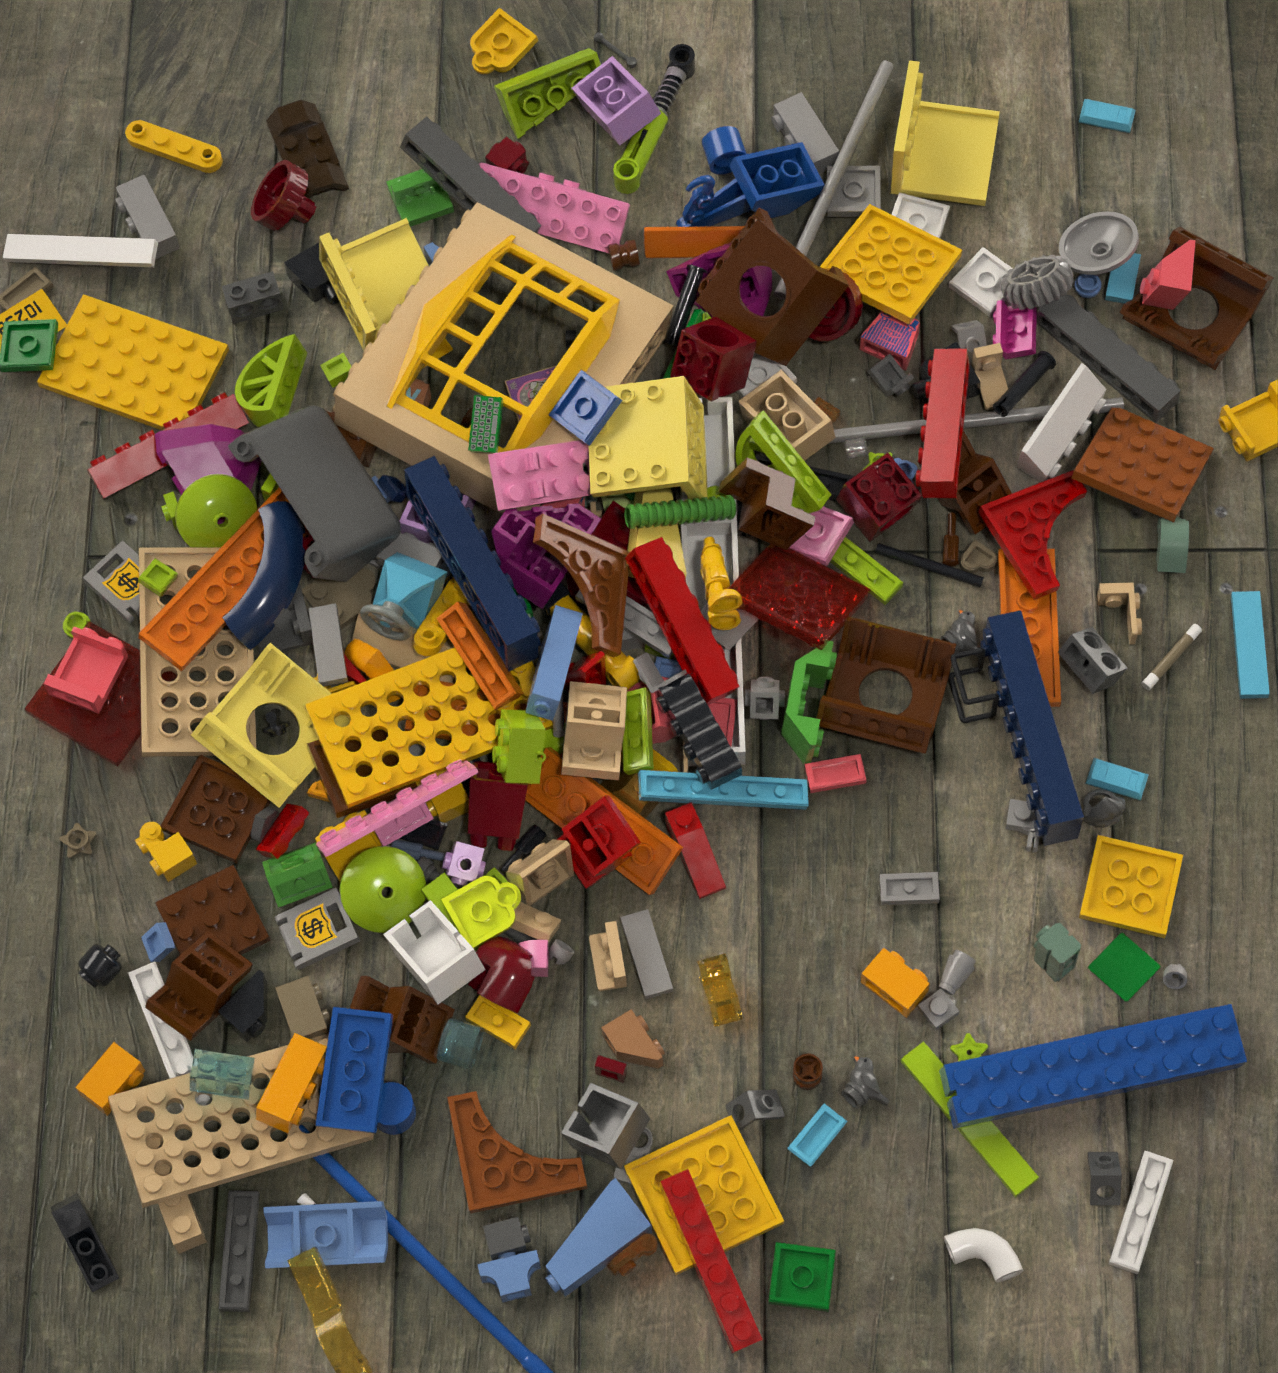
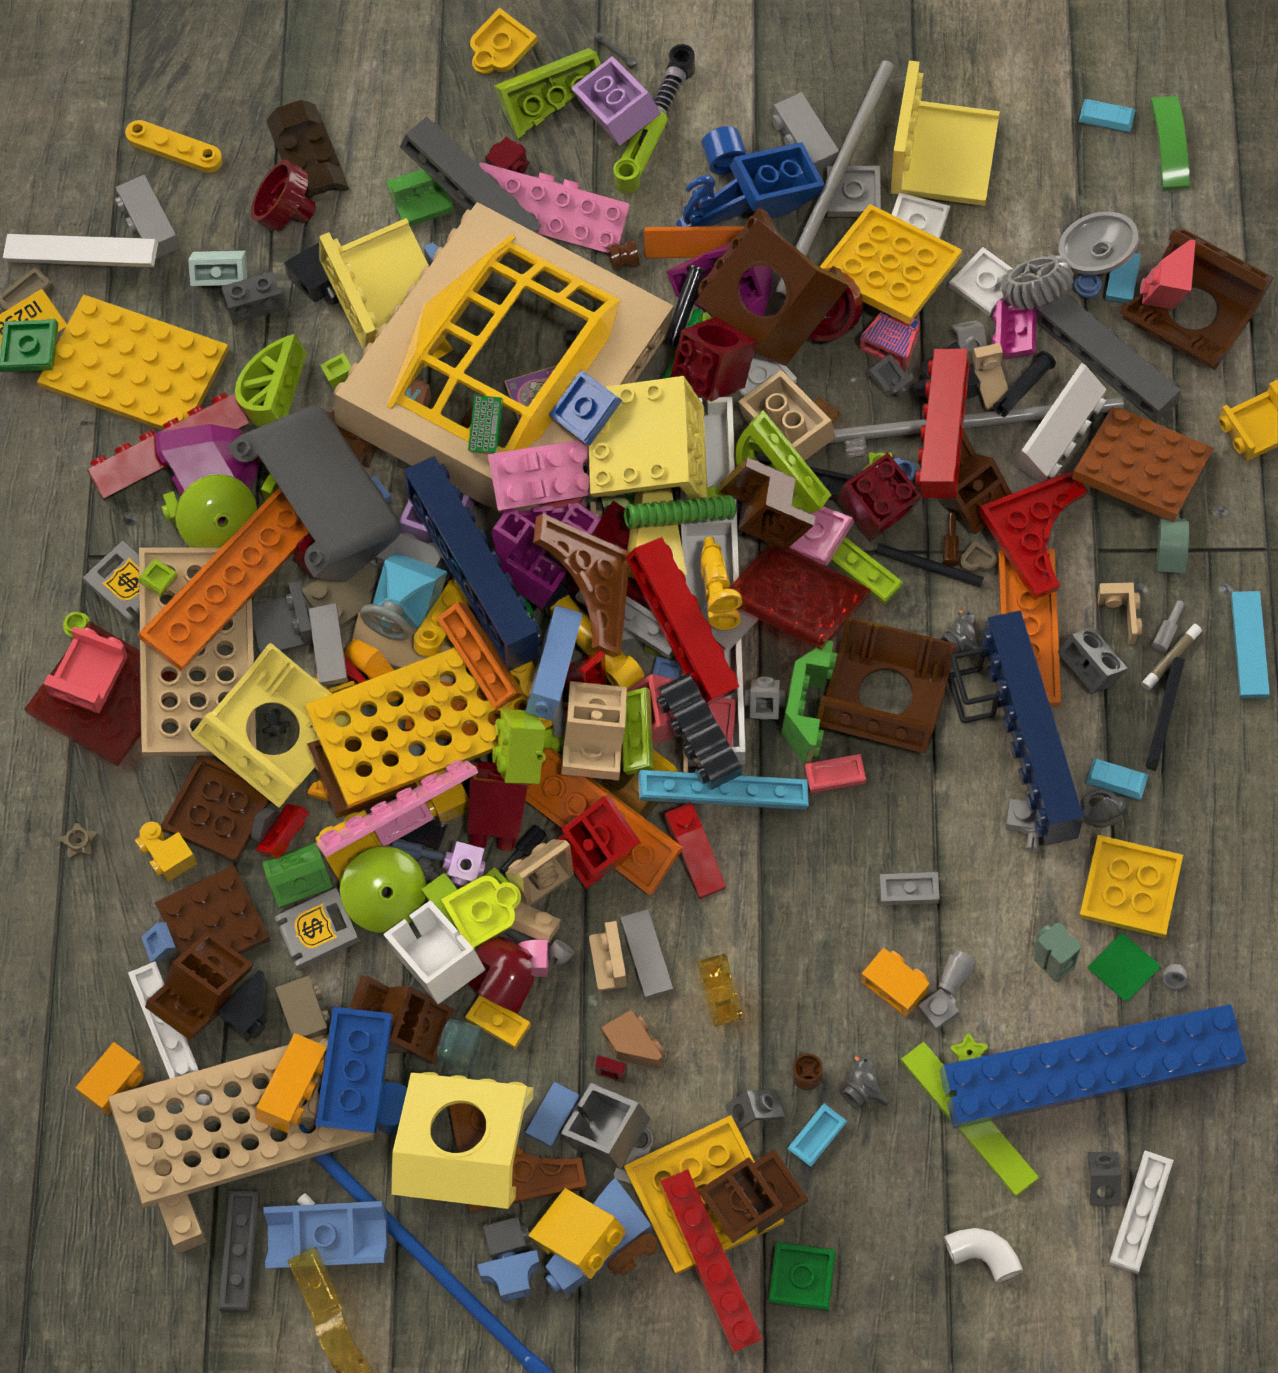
(84, 1242): black slope -> none
(100, 965): black head -> none
(217, 267): none -> light aqua brick
(221, 1074): clear light blue brick -> none
(275, 578): dark blue brick -> none
(393, 488): dark blue tile -> none
(469, 1177): none -> light yellow panel
(552, 1115): none -> medium blue tile
(578, 1232): none -> yellow panel
(650, 675): light grey bracket -> none
(753, 1195): none -> reddish brown bracket
(1165, 713): none -> black tile
(1167, 629): none -> light grey axle
(1171, 142): none -> bright green slope

